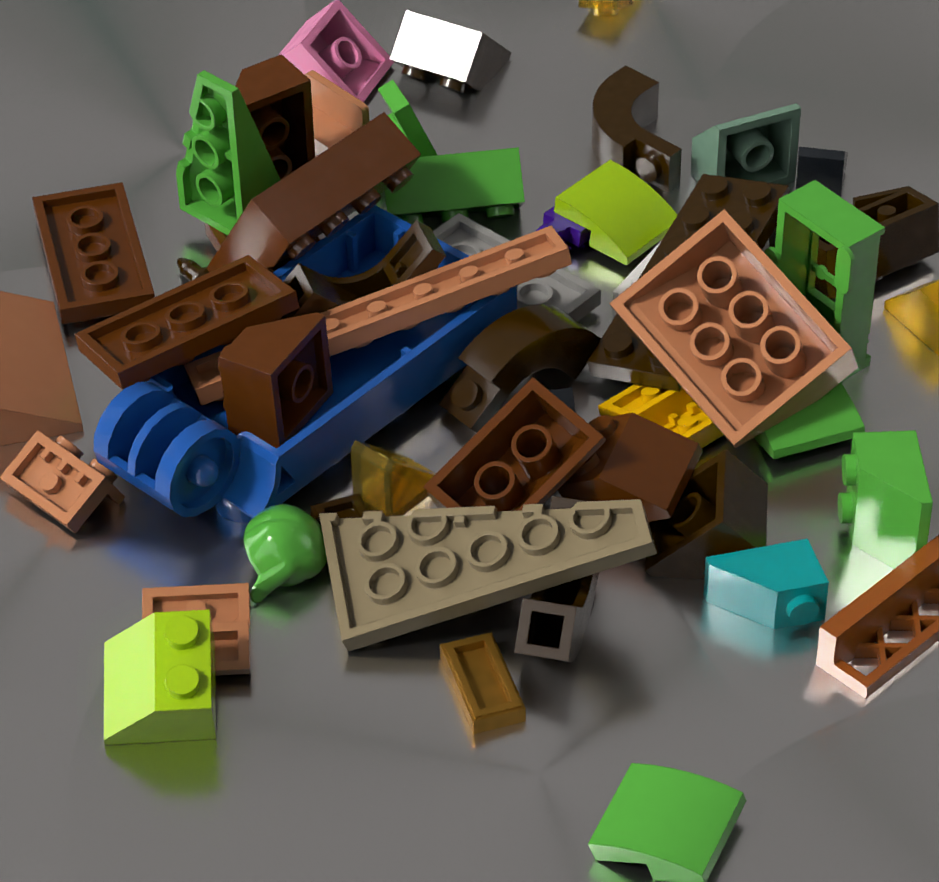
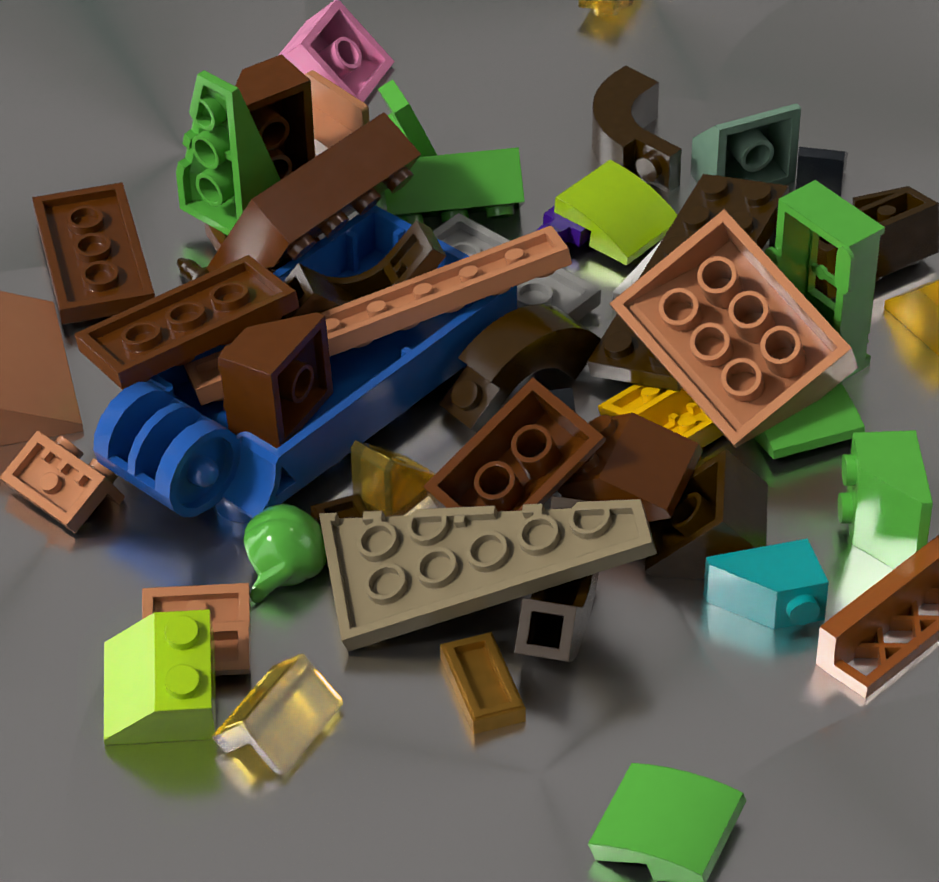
(281, 714): none -> clear yellow panel
(447, 52): slope -> none

